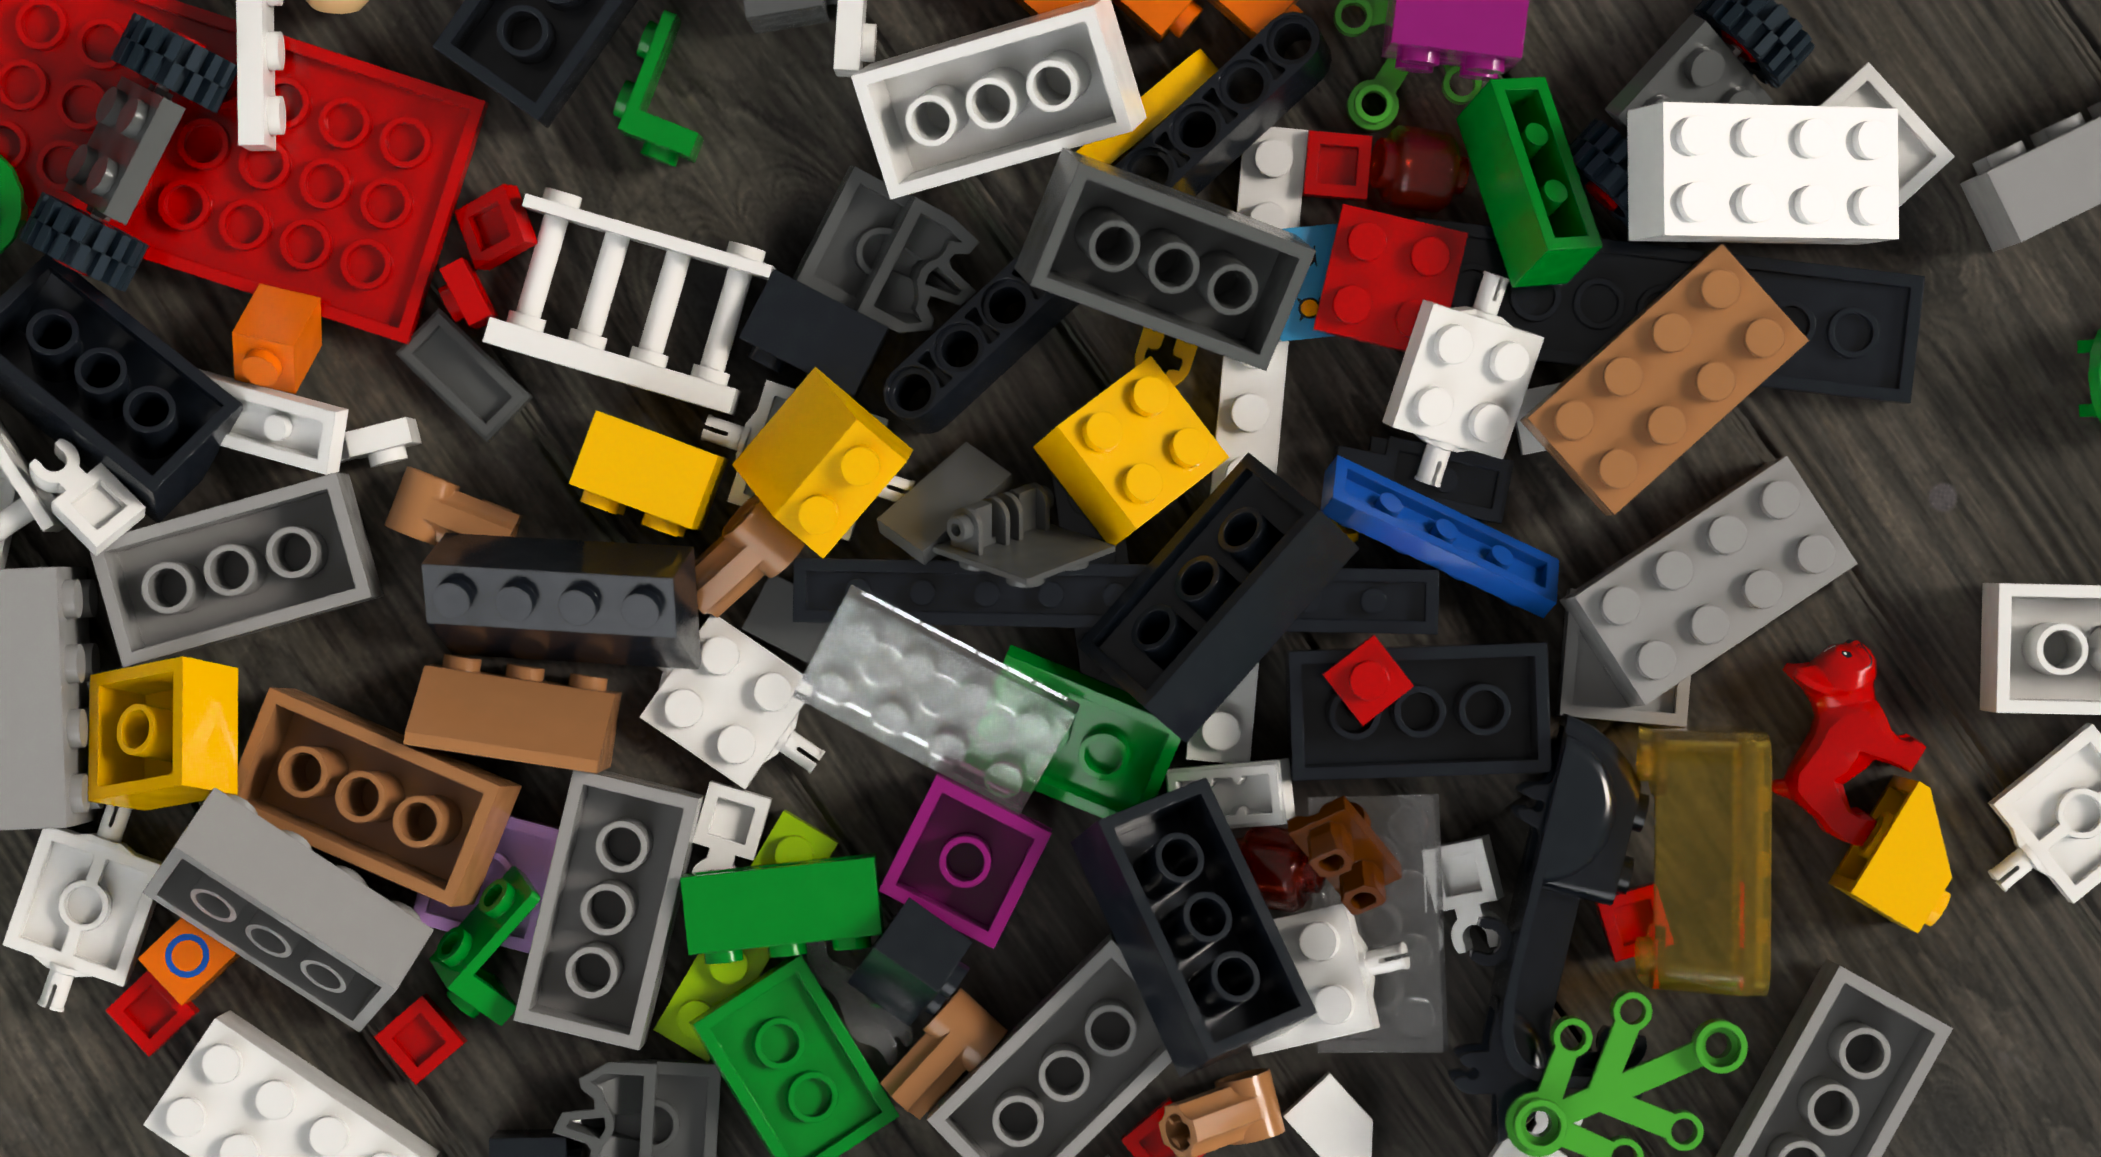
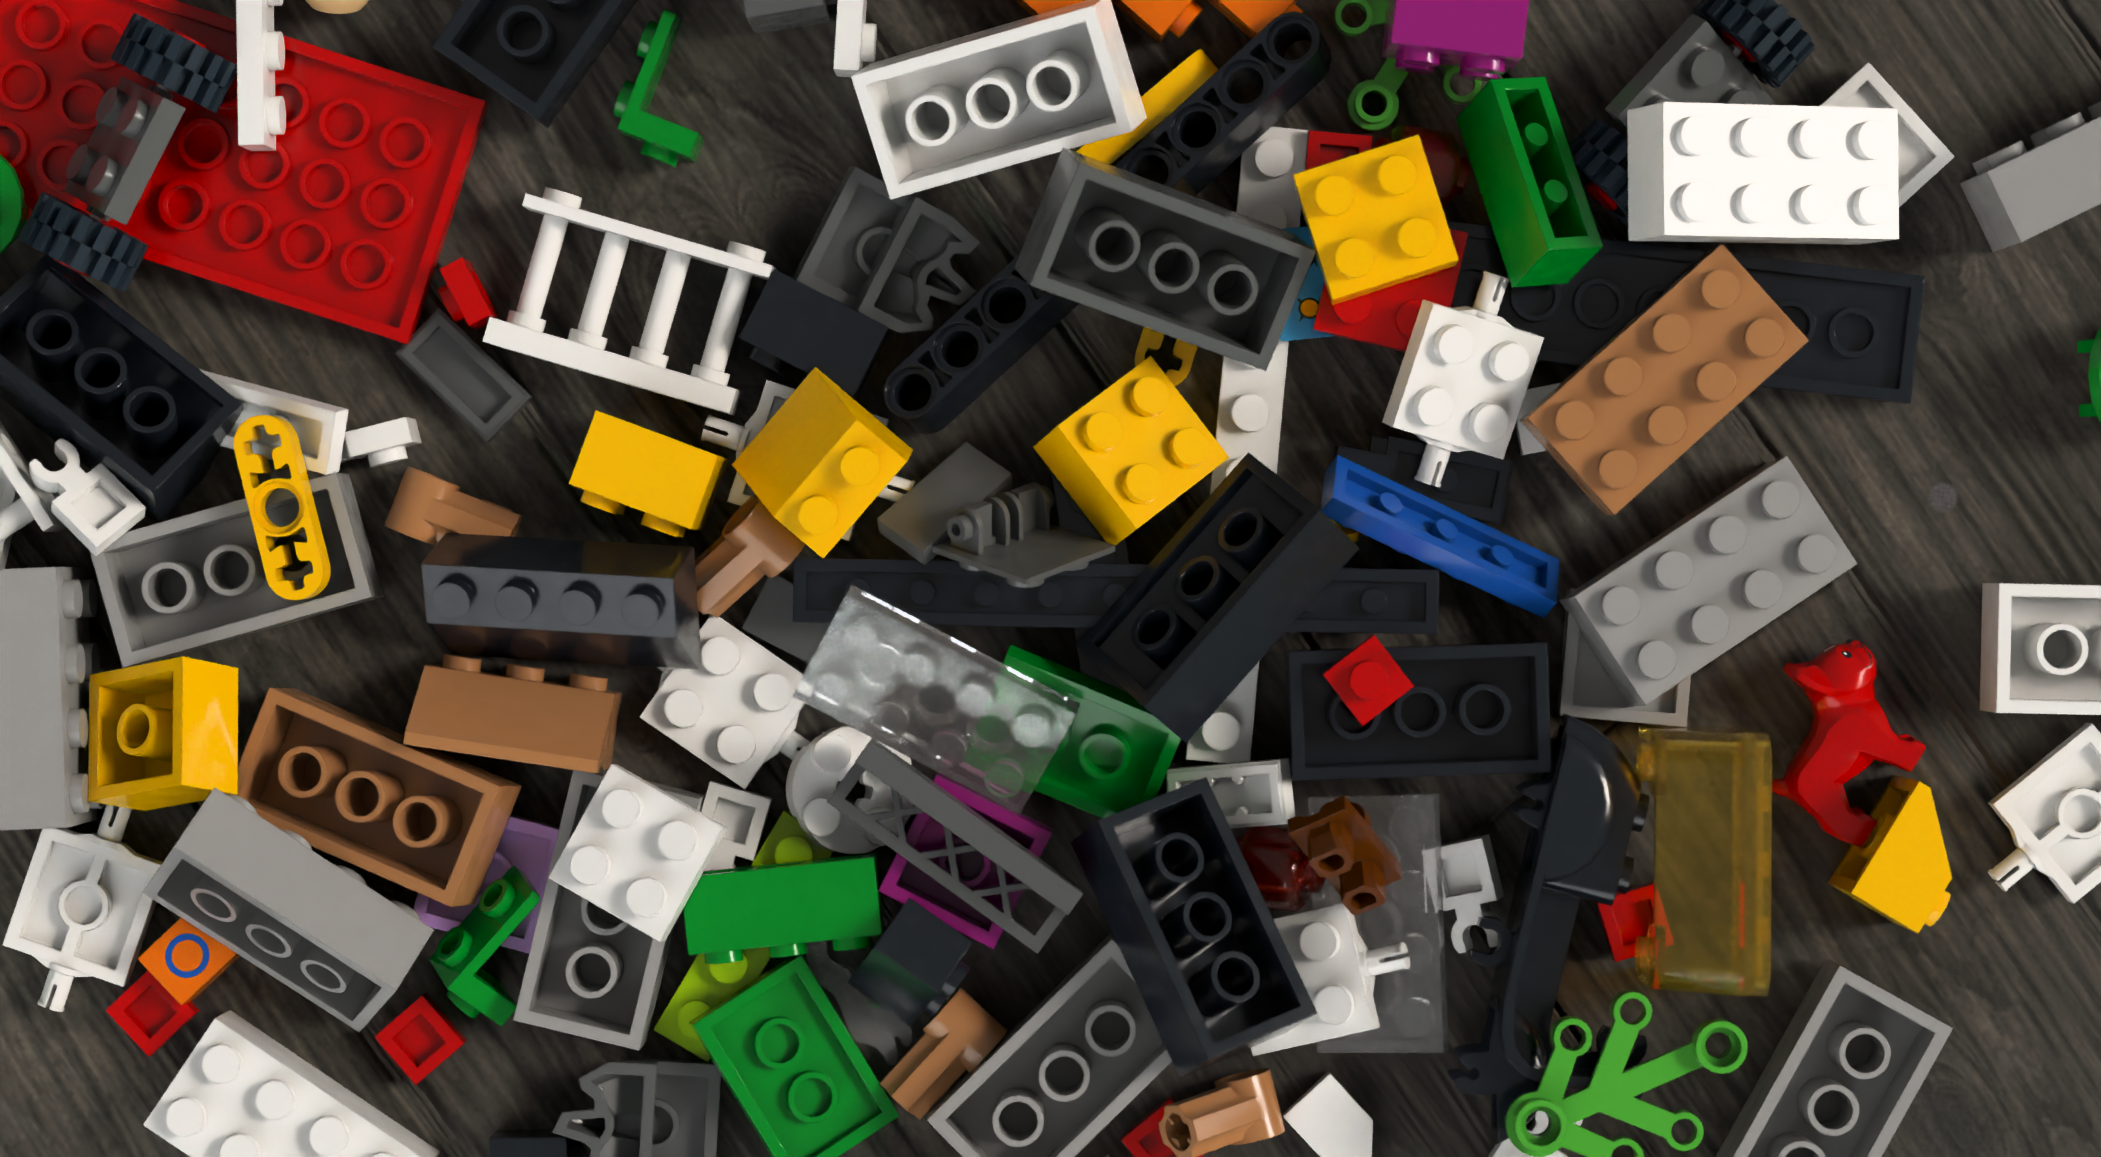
(256, 494): none -> yellow beam
(277, 338): orange brick -> none
(496, 227): red plate -> none
(638, 852): none -> white plate
(814, 779): none -> white plate
(967, 825): none -> dark grey fence
(1375, 219): none -> yellow brick

